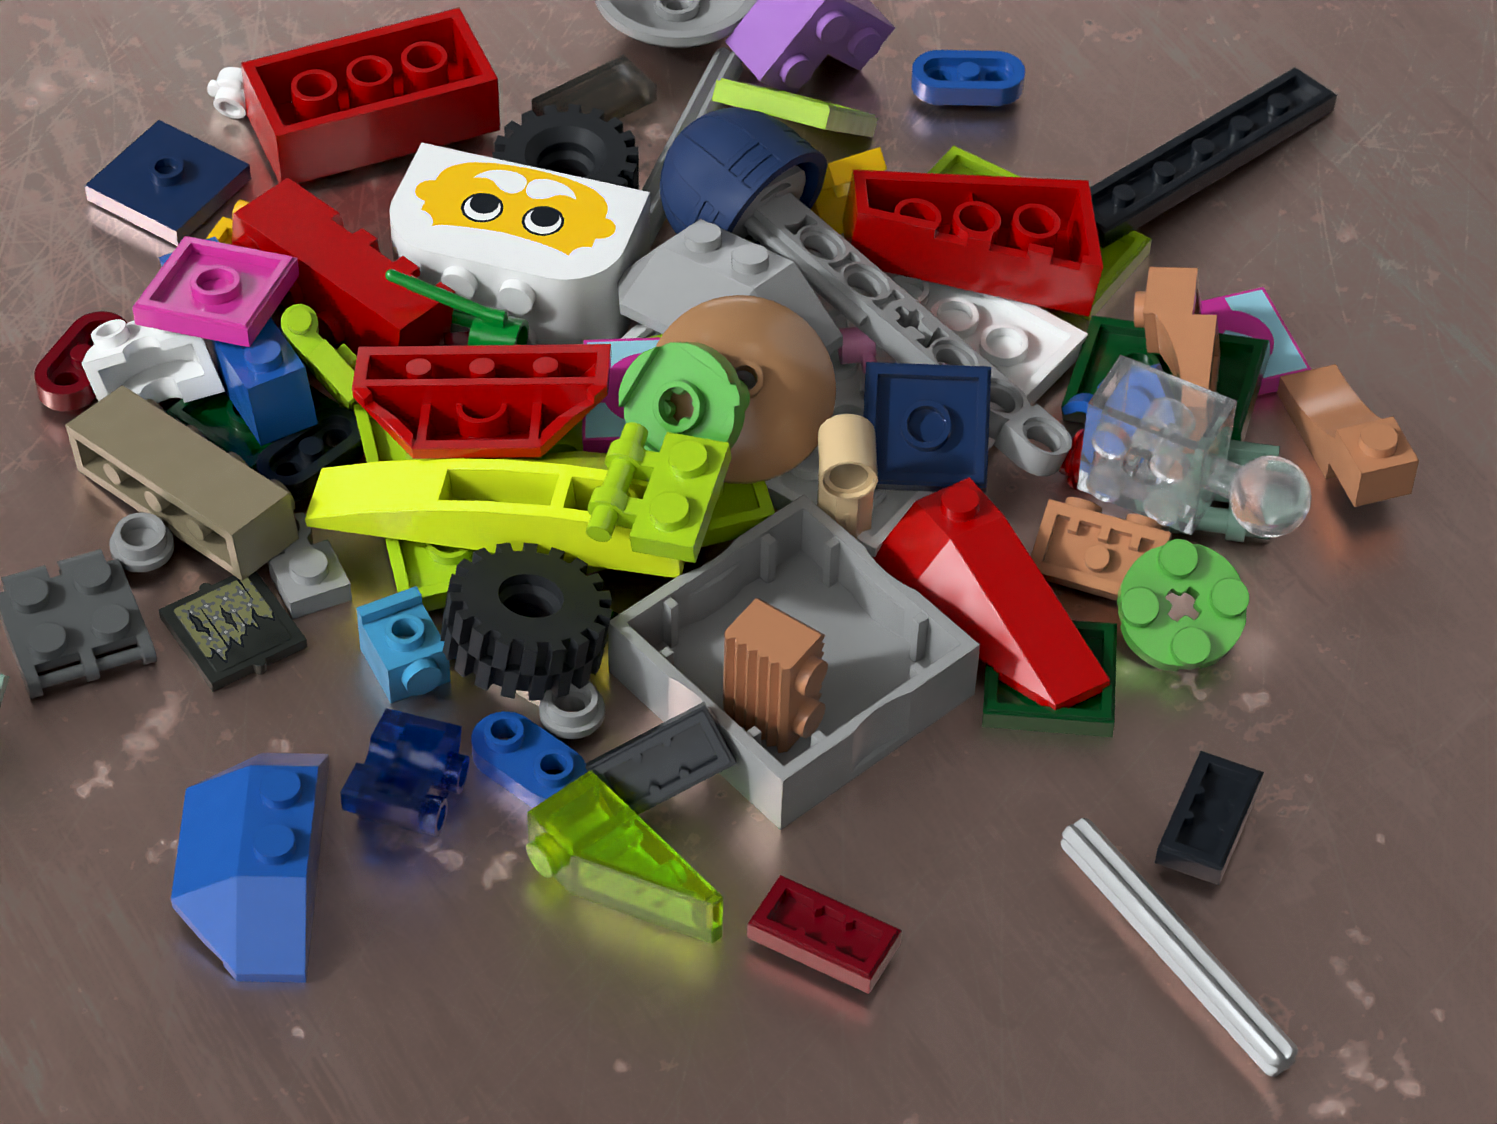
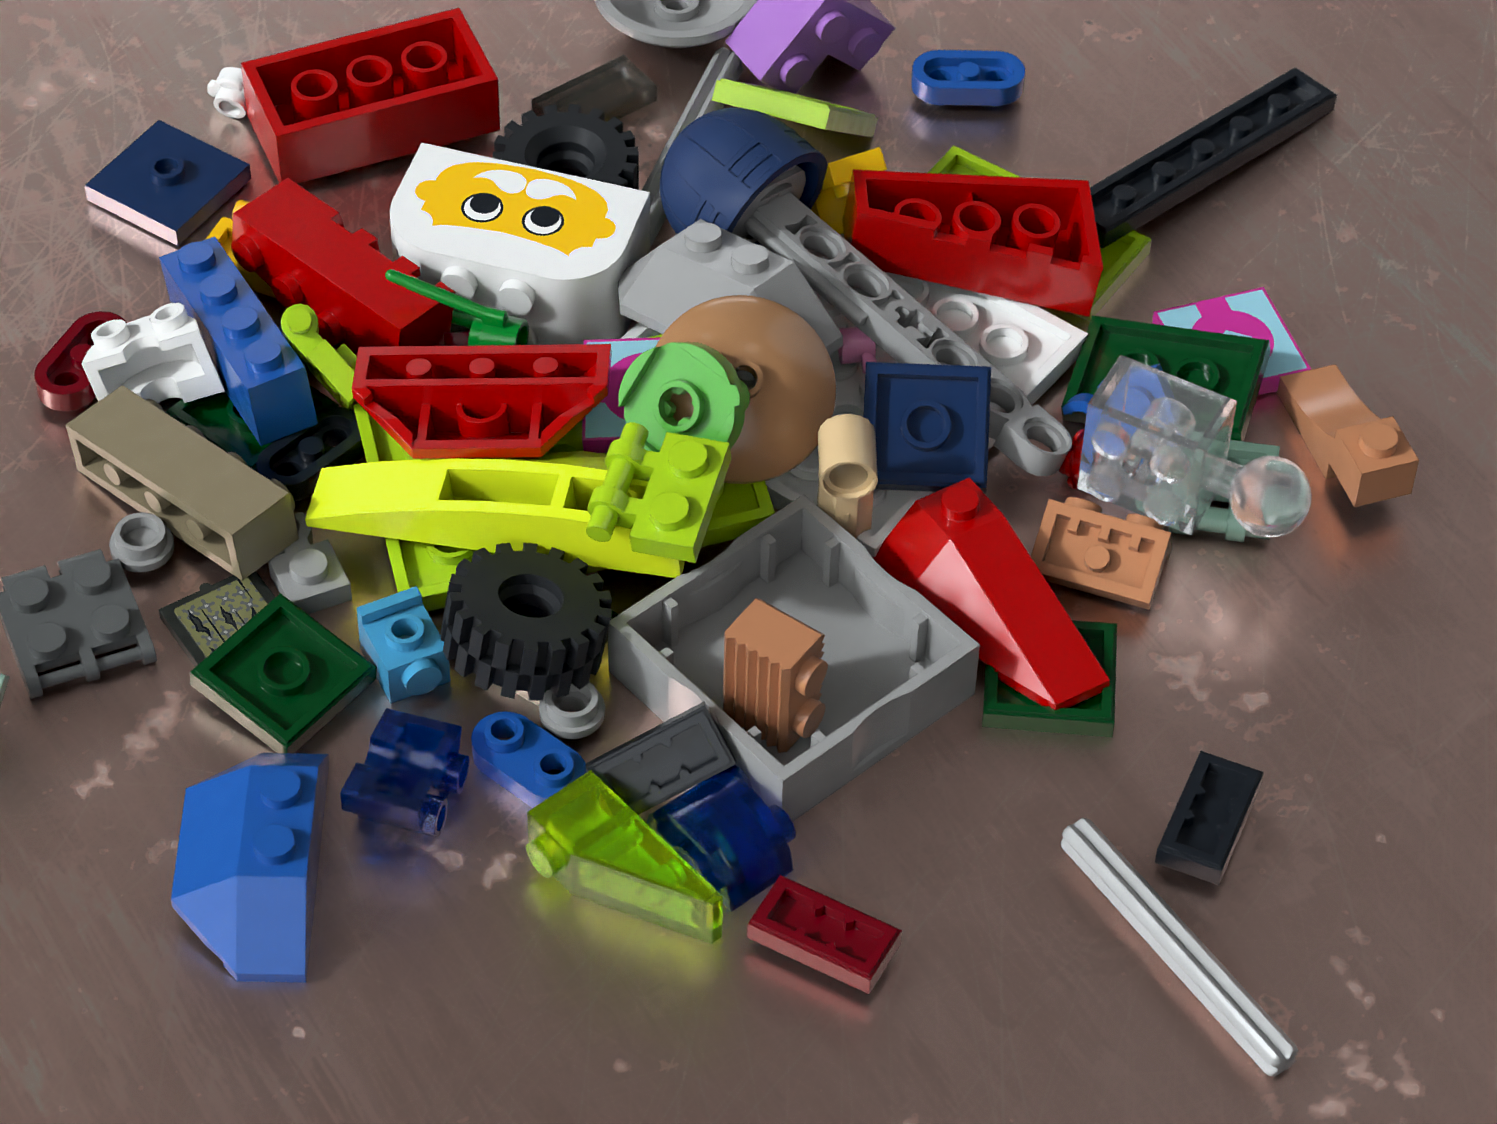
(216, 291): dark pink tile -> none
(283, 676): none -> dark green tile
(728, 835): none -> clear blue cylinder
(1175, 325): nougat slope -> none
(1182, 569): bright green plate -> none

